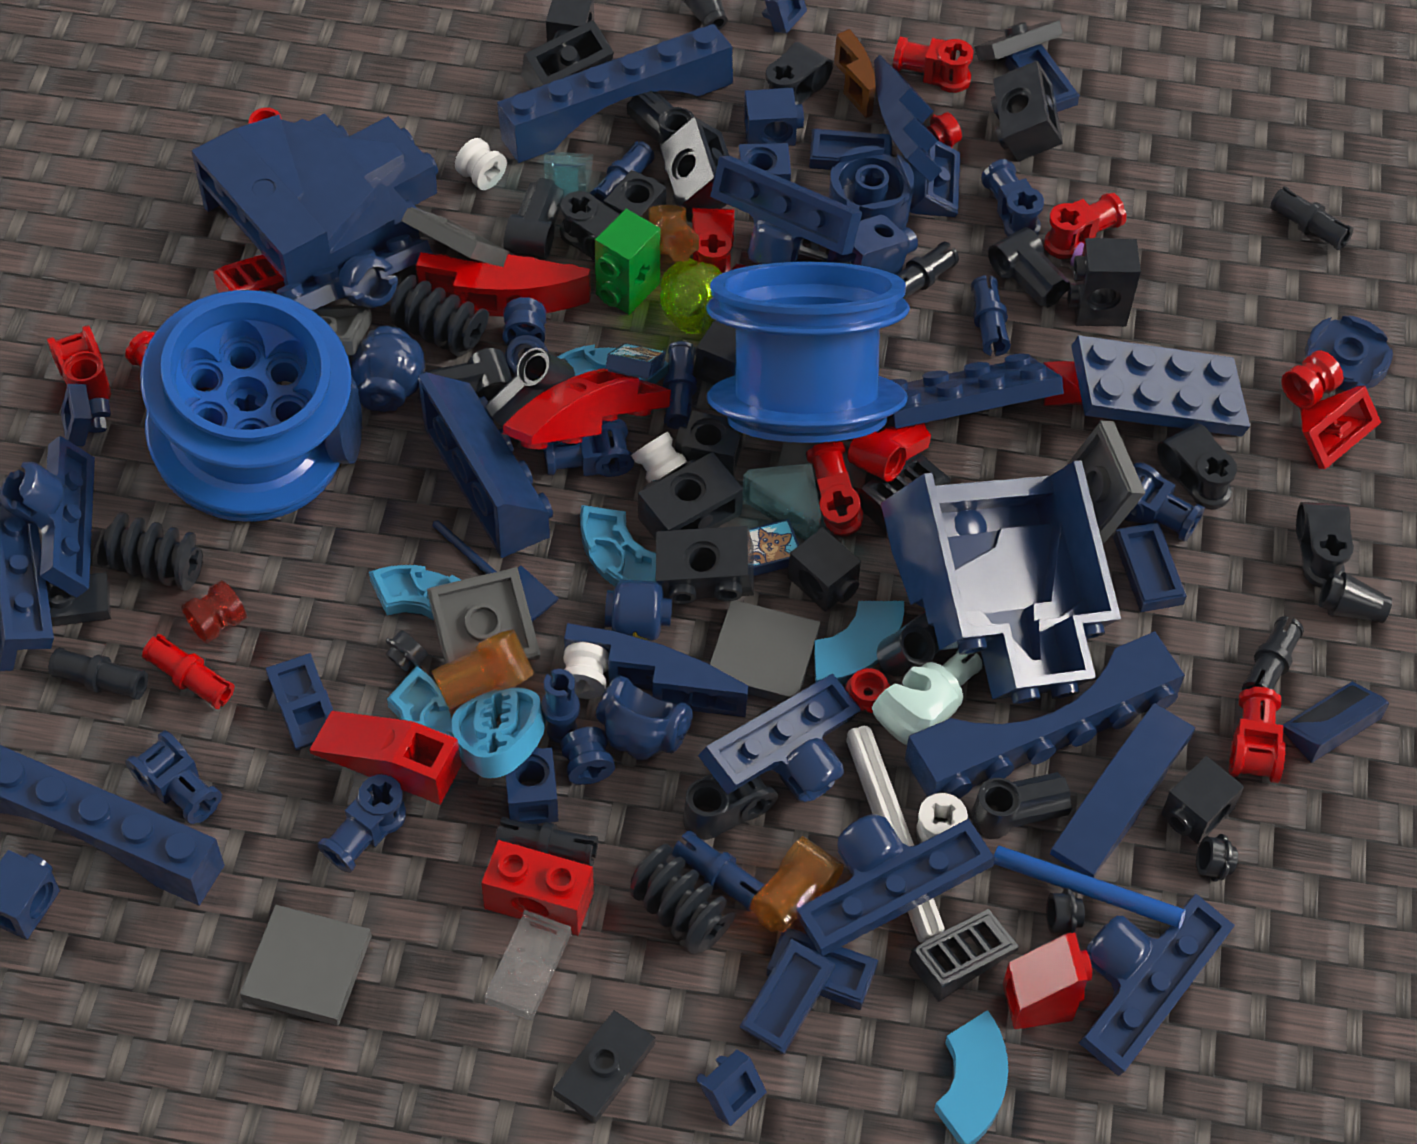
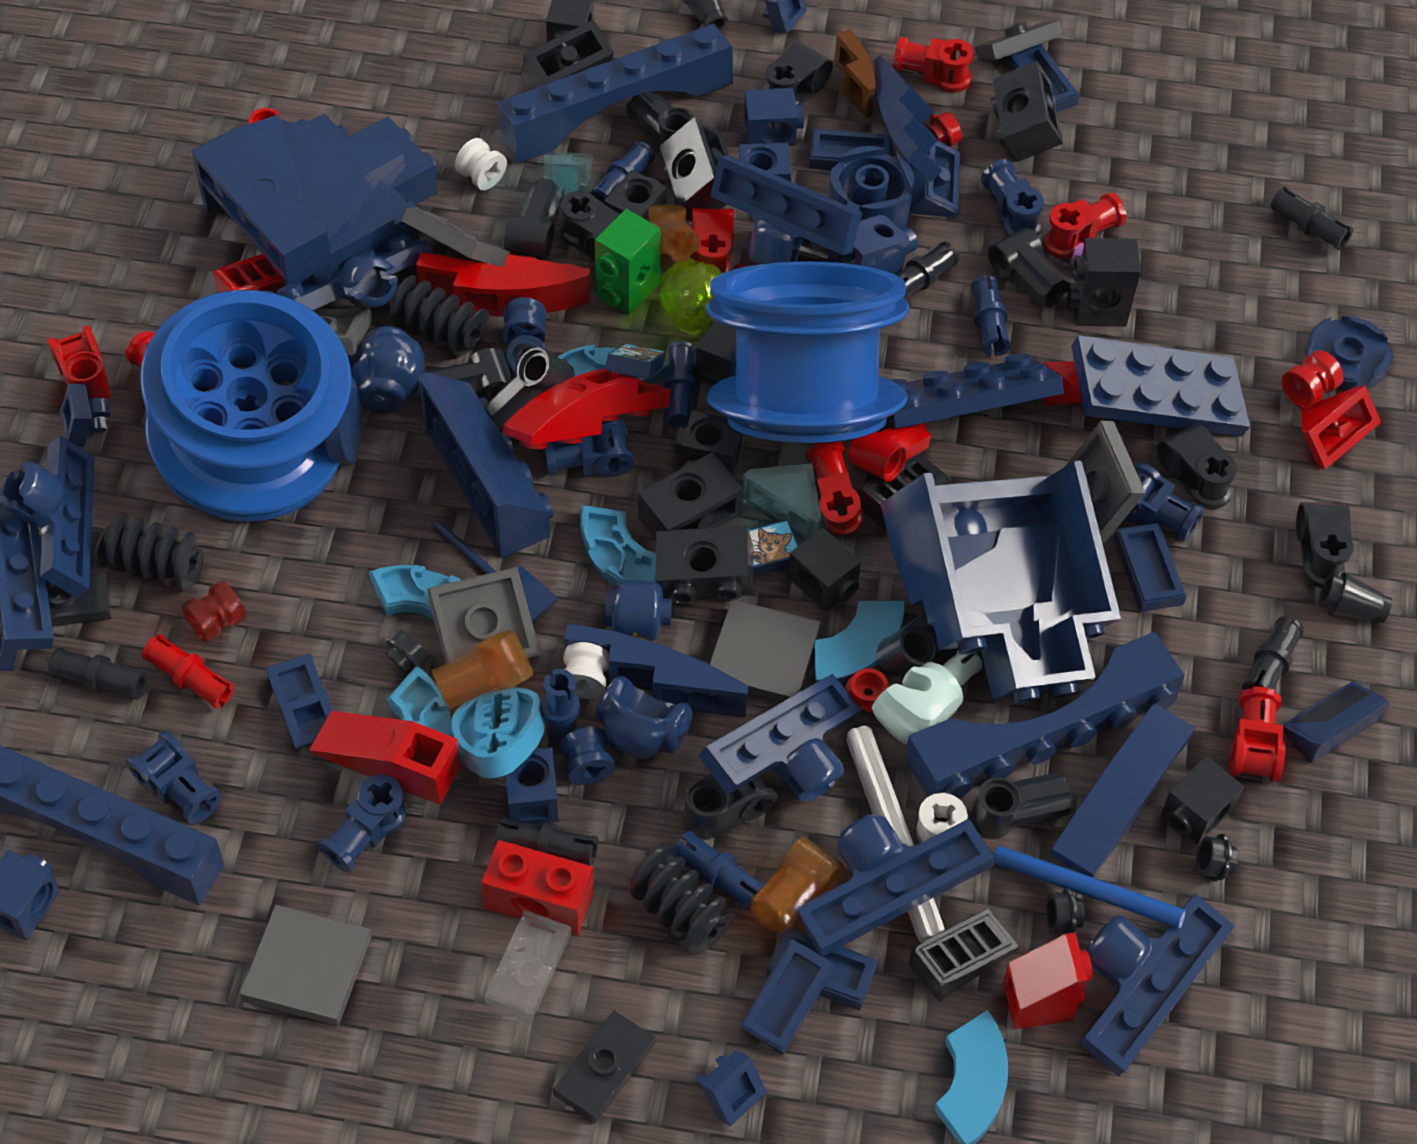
(659, 458): white wheel -> none

